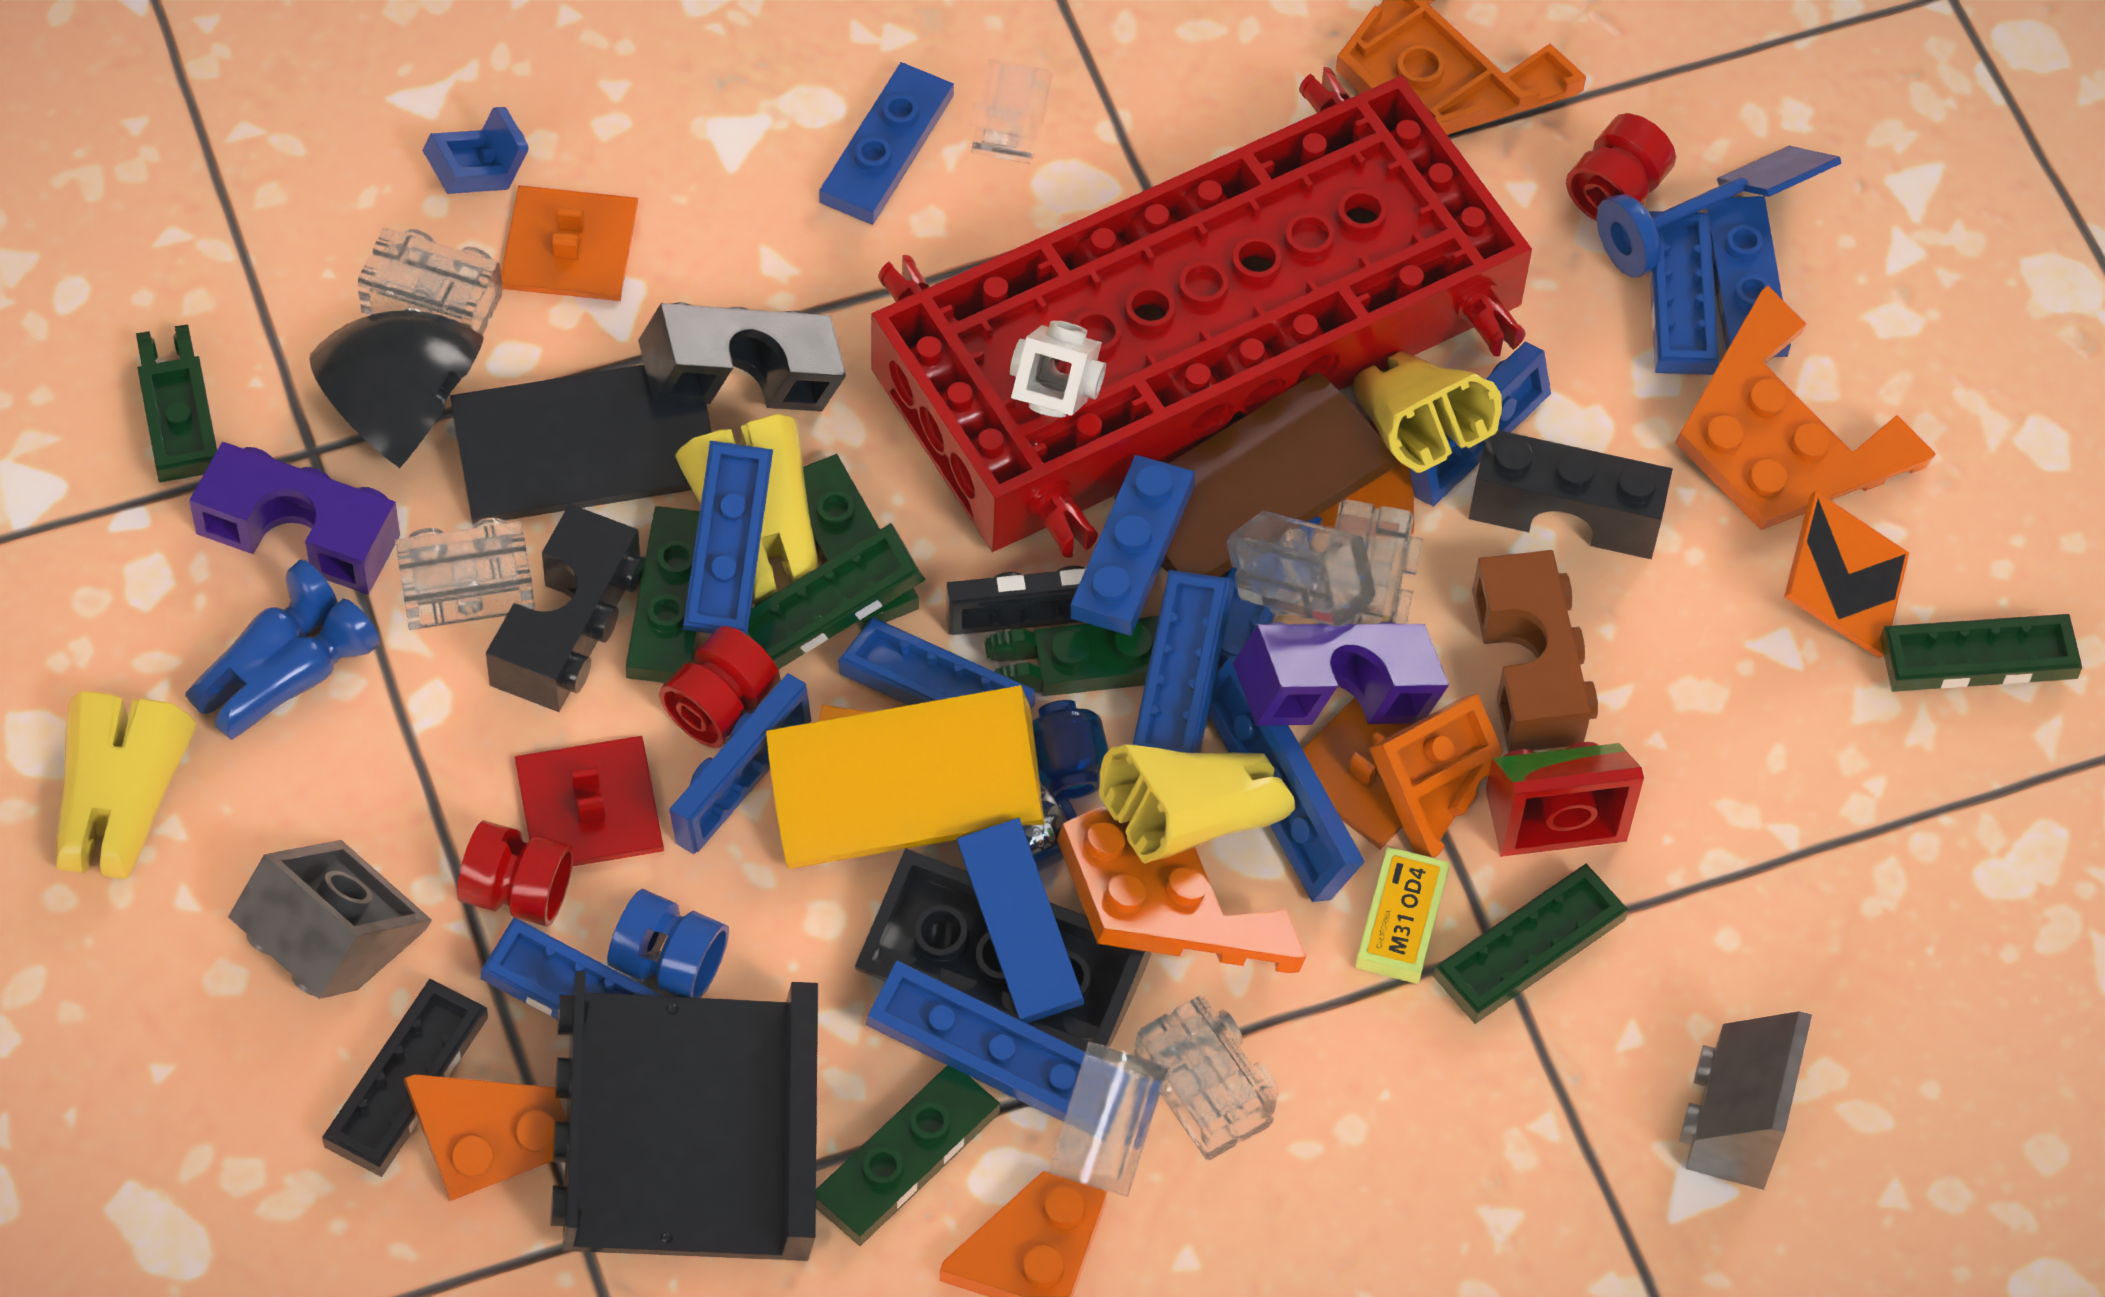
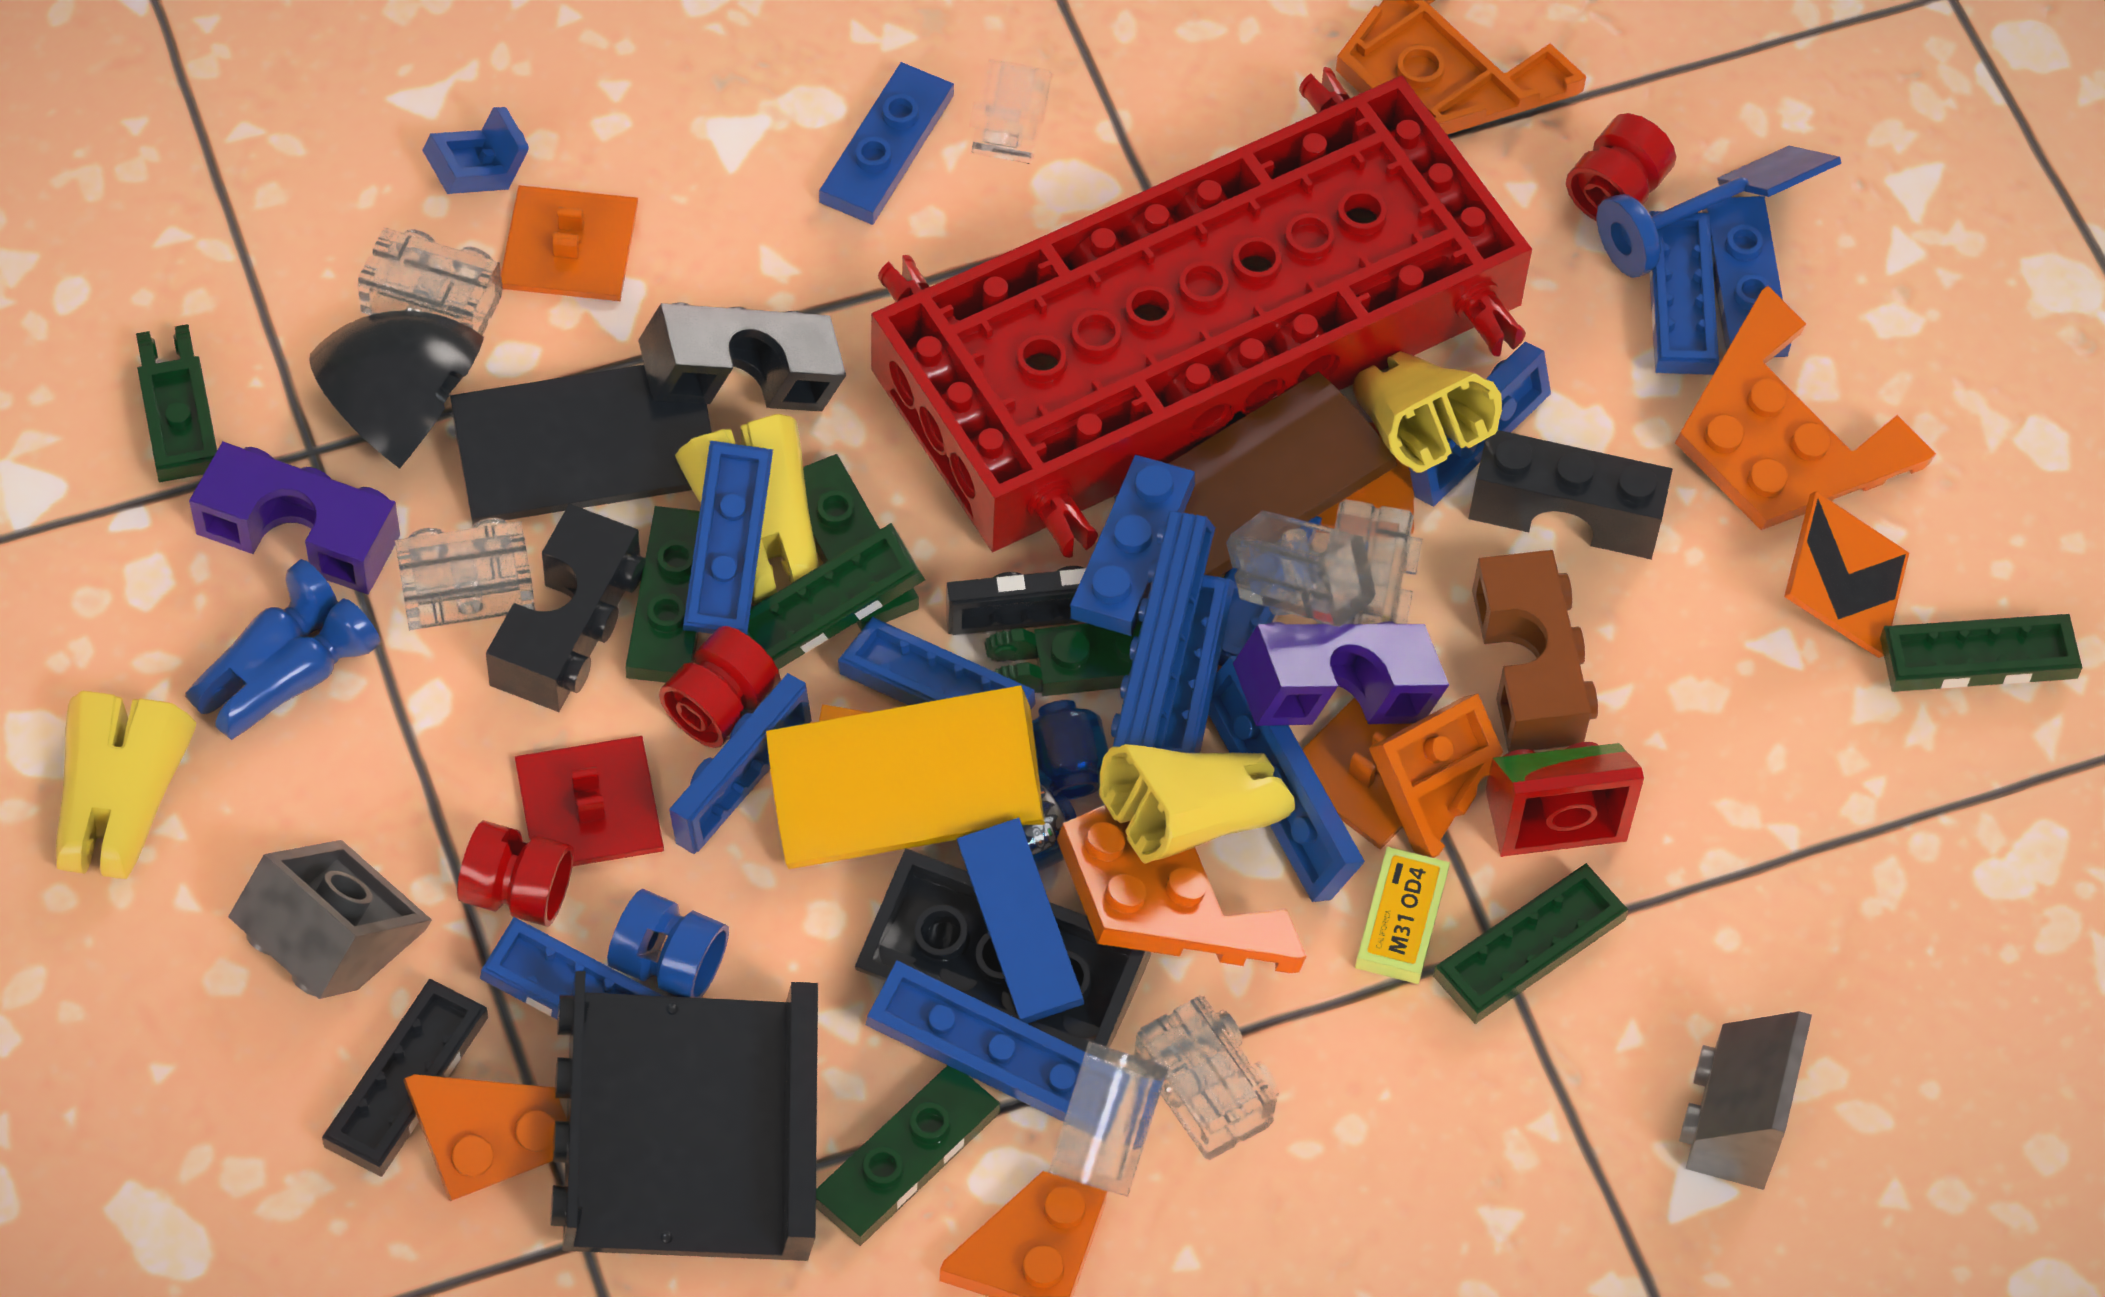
(1039, 380): white brick -> none
(1164, 630): none -> blue piece

